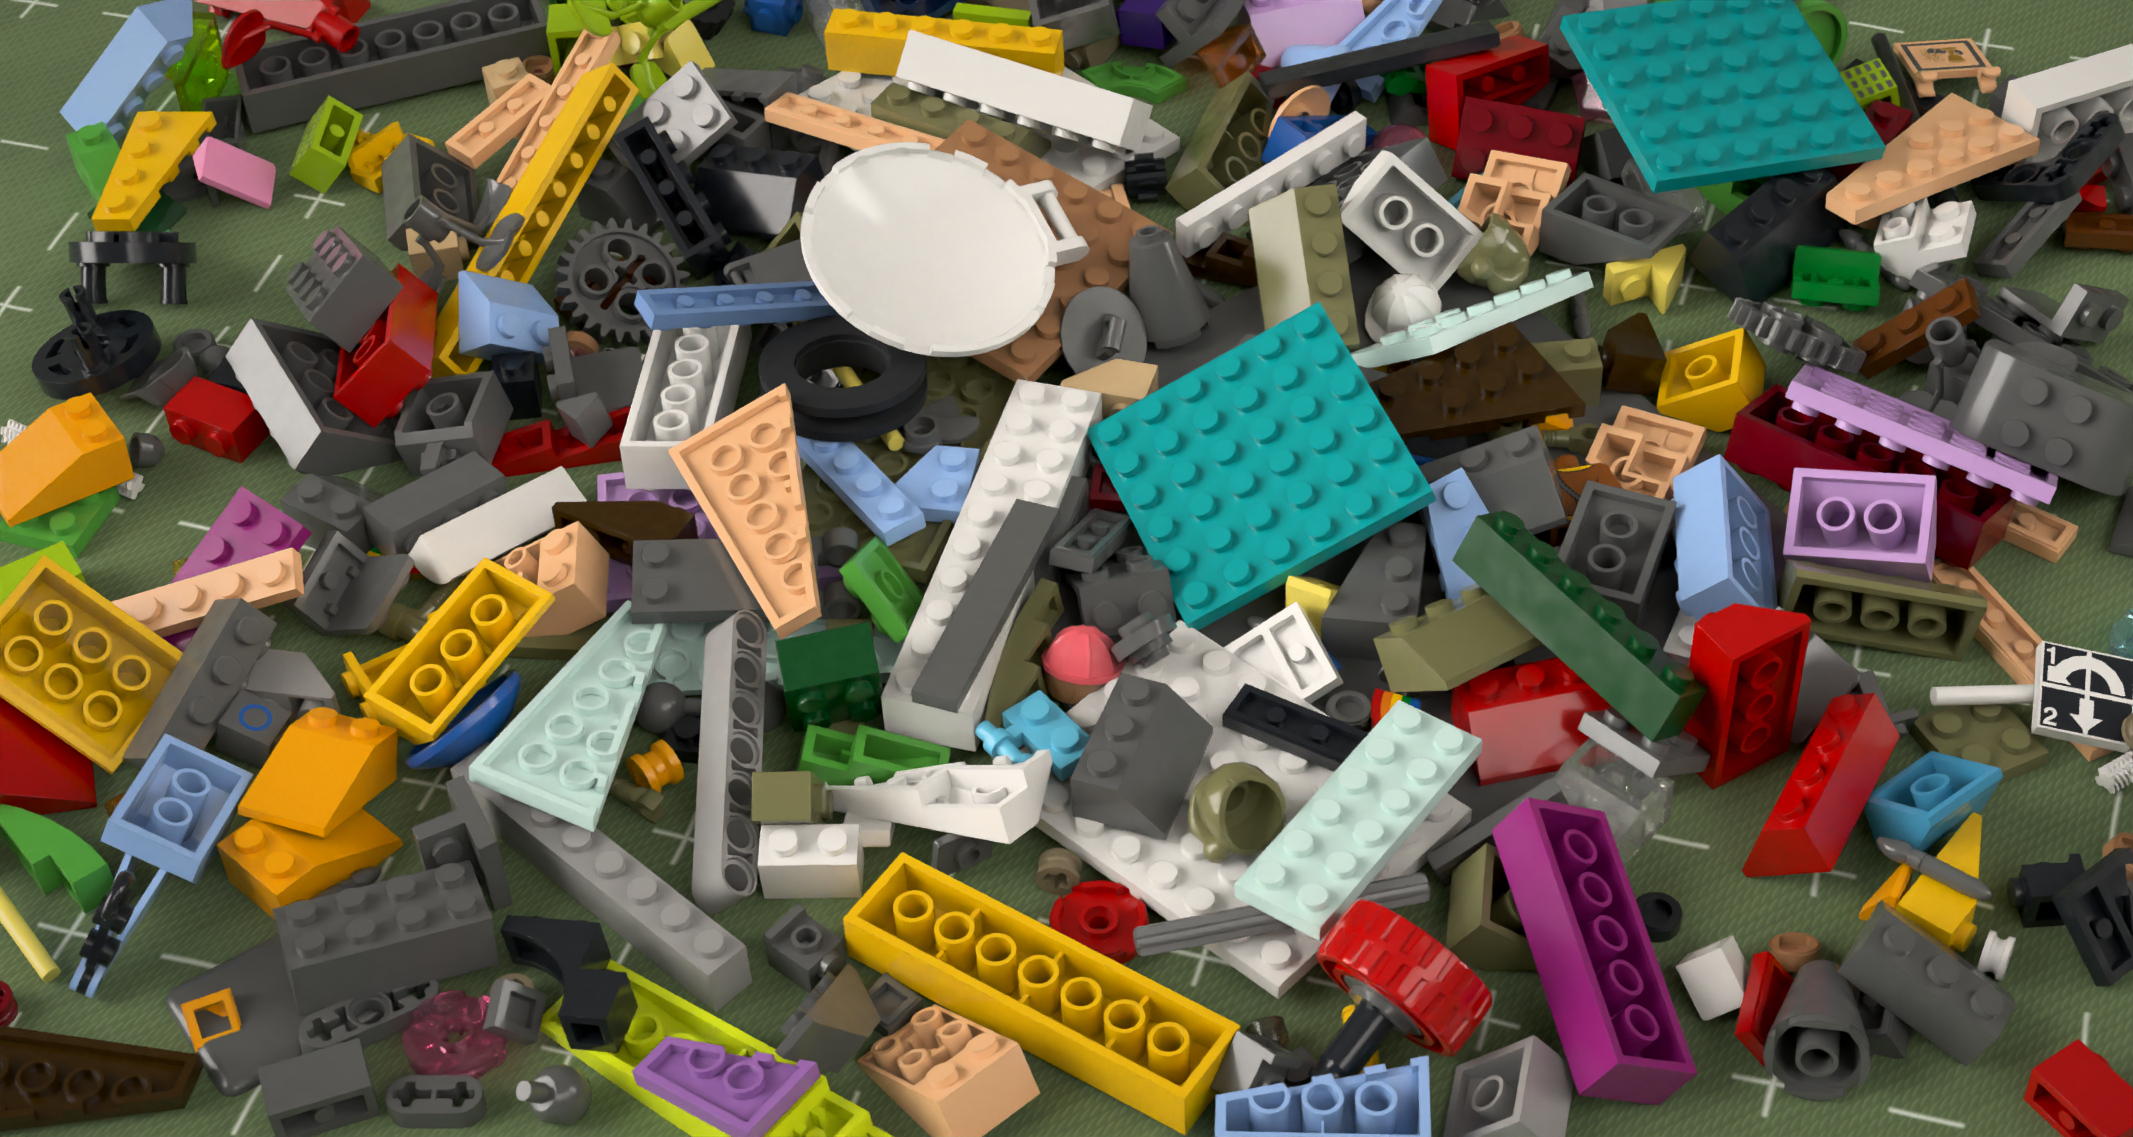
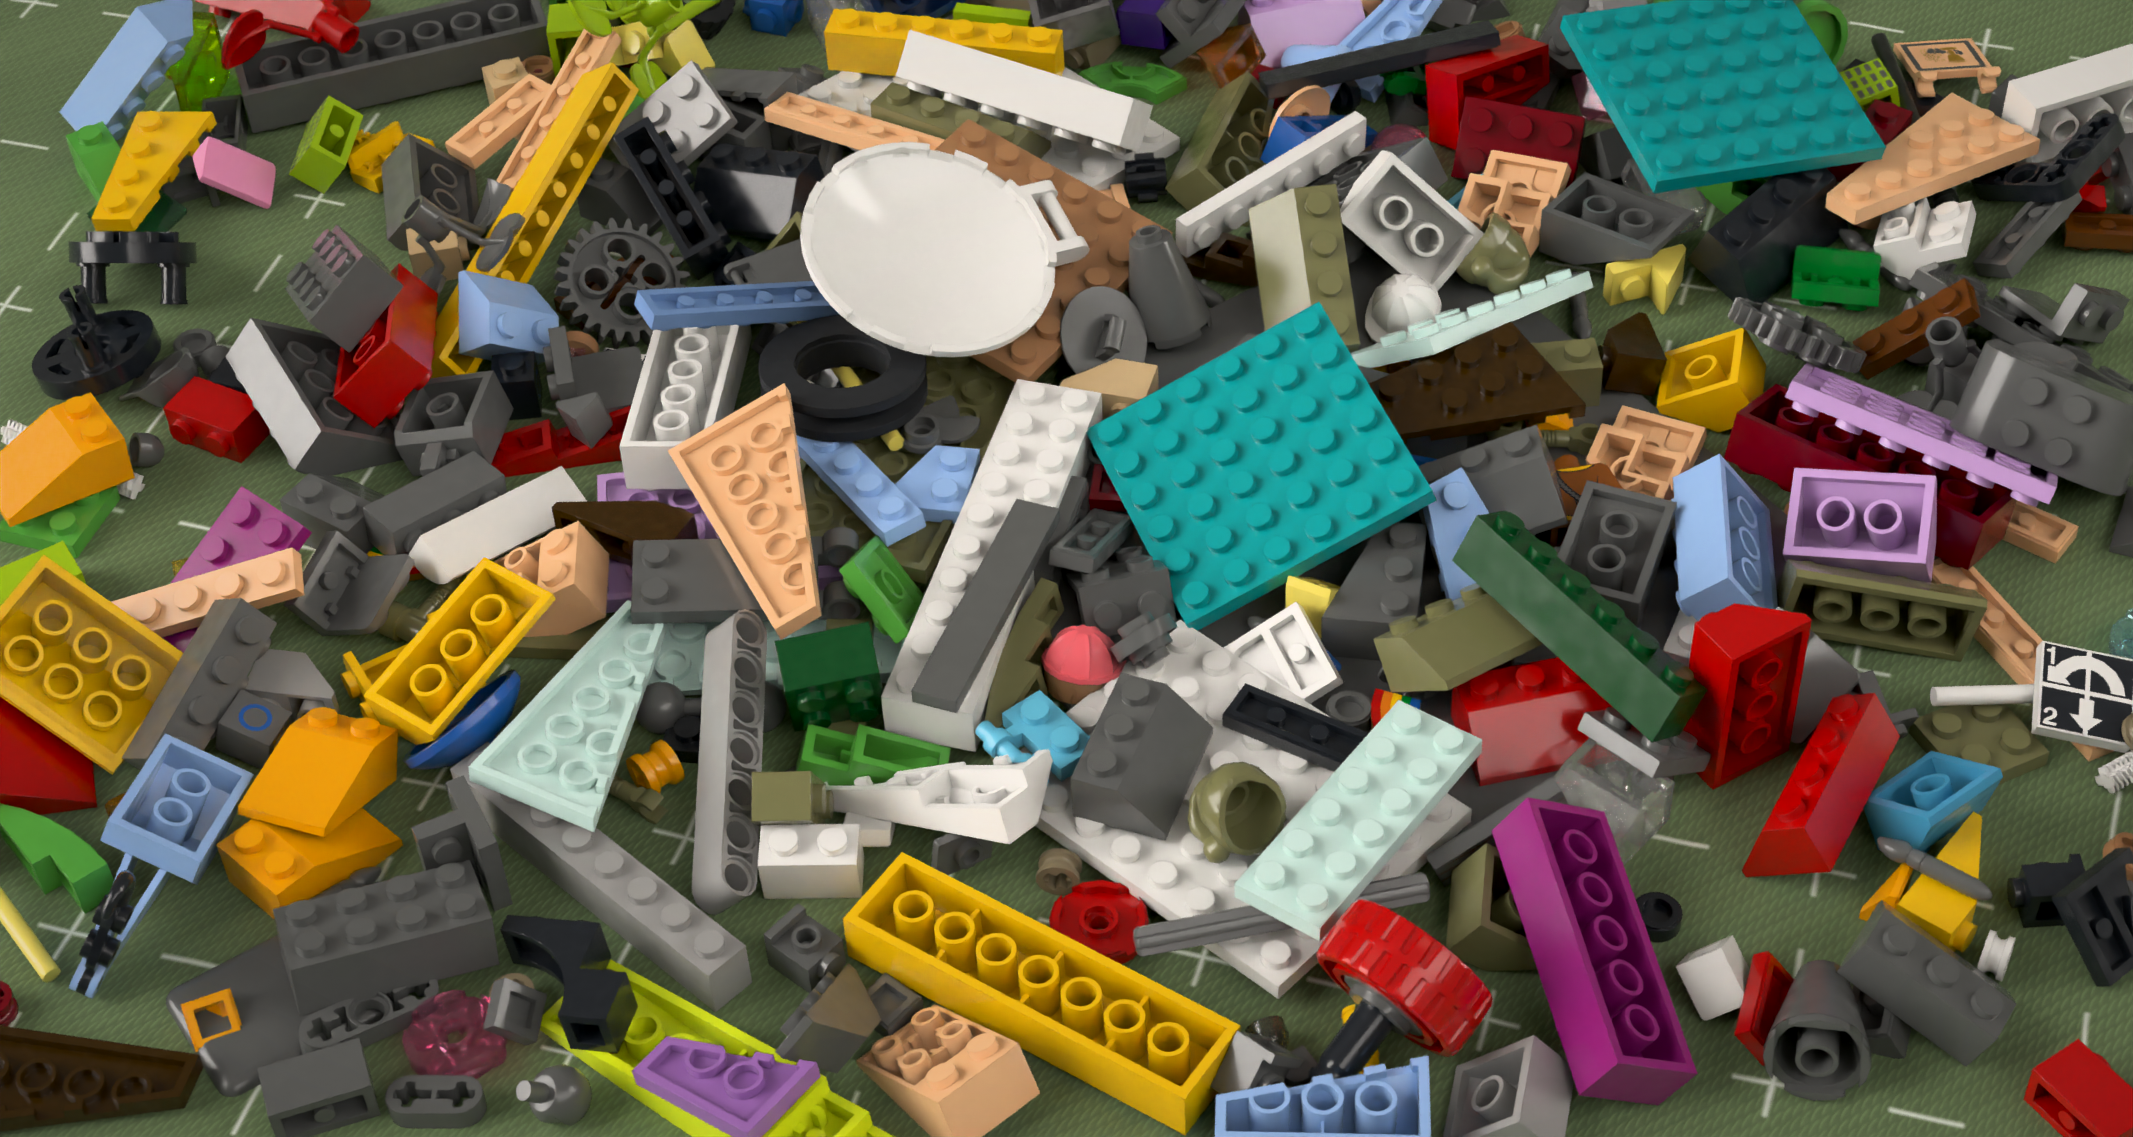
(1795, 950): medium nougat tile -> none

